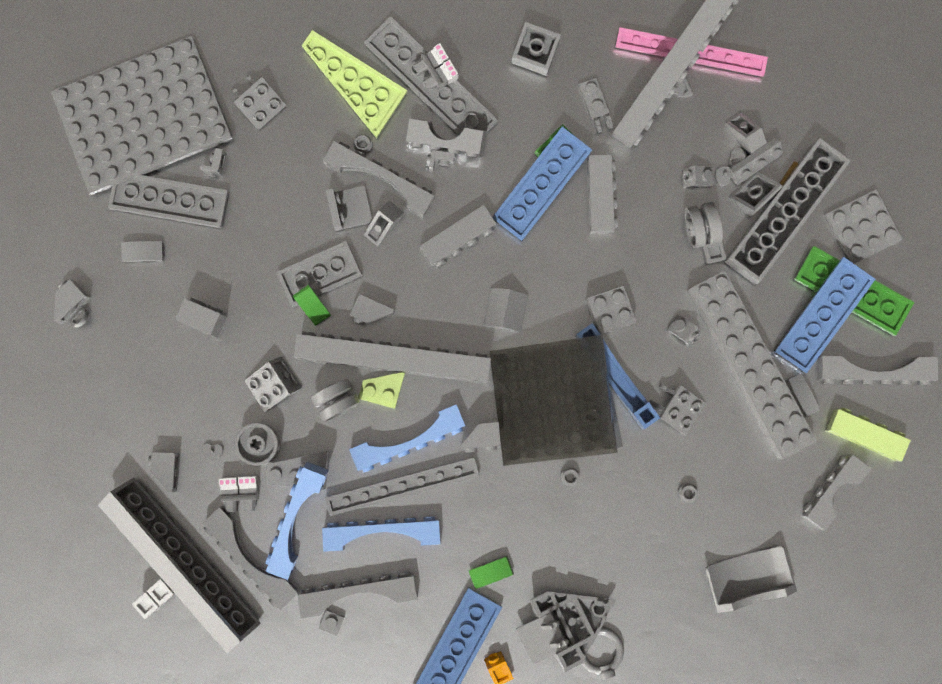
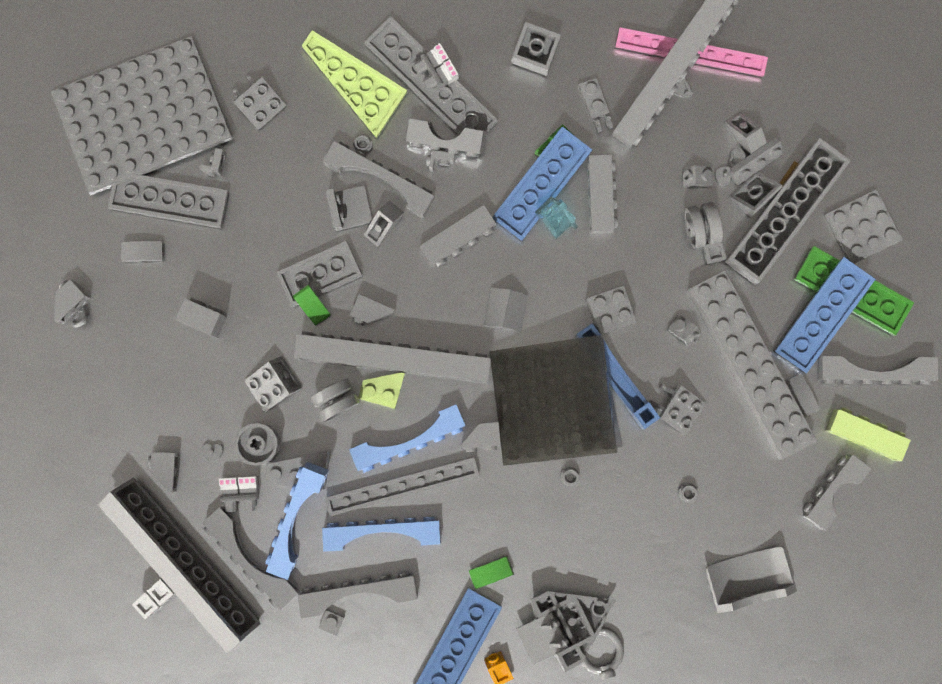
(556, 217): none -> clear light blue bracket

